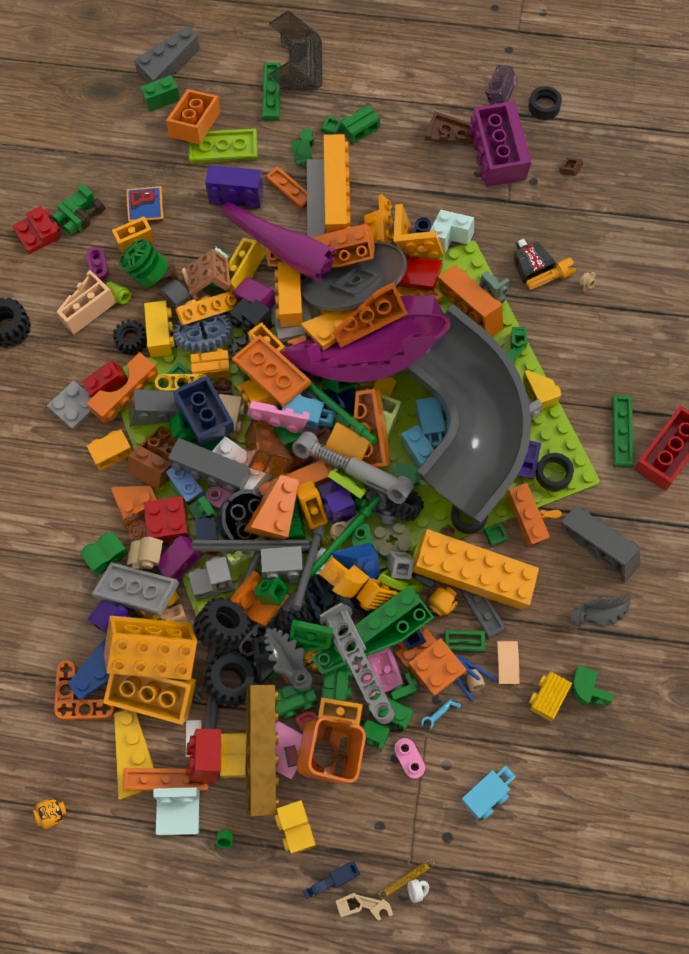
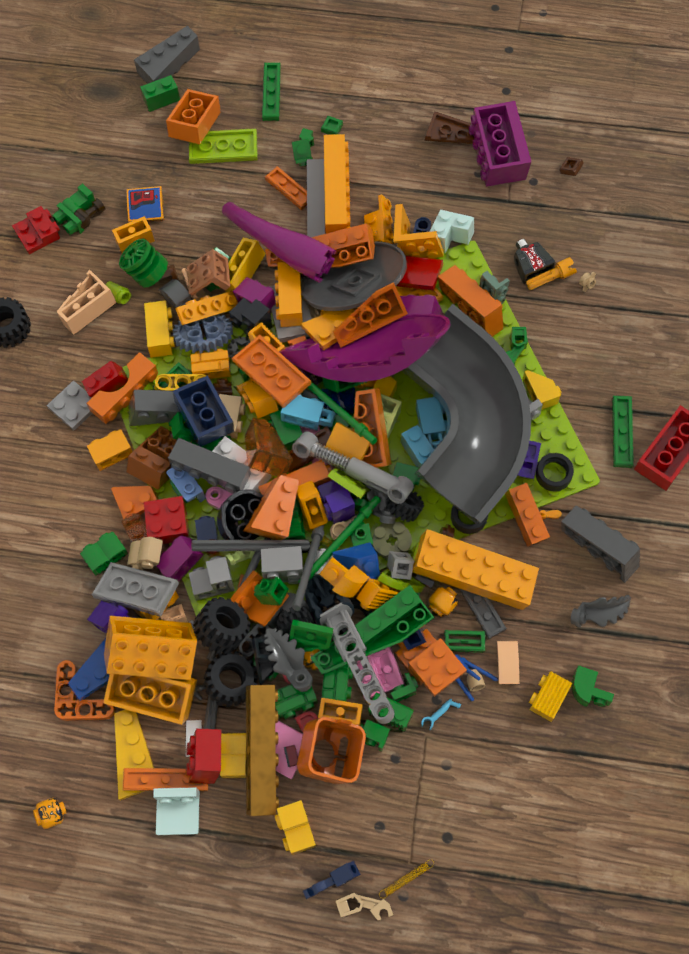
(97, 265): magenta plate -> none
(126, 328): black tyre -> none
(201, 508): green bracket -> none
(224, 839): green hinge -> none
(234, 185): dark purple brick -> none
(286, 418): bright pink wing -> none
(305, 54): clear smoke windscreen -> none
(360, 124): green brick -> none
(408, 758): bright pink plate -> none
(415, 890): white tile -> none
(488, 793): medium azure brick -> none
(496, 534): green tile -> none
(501, 85): brick -> none
(549, 93): black tyre -> none

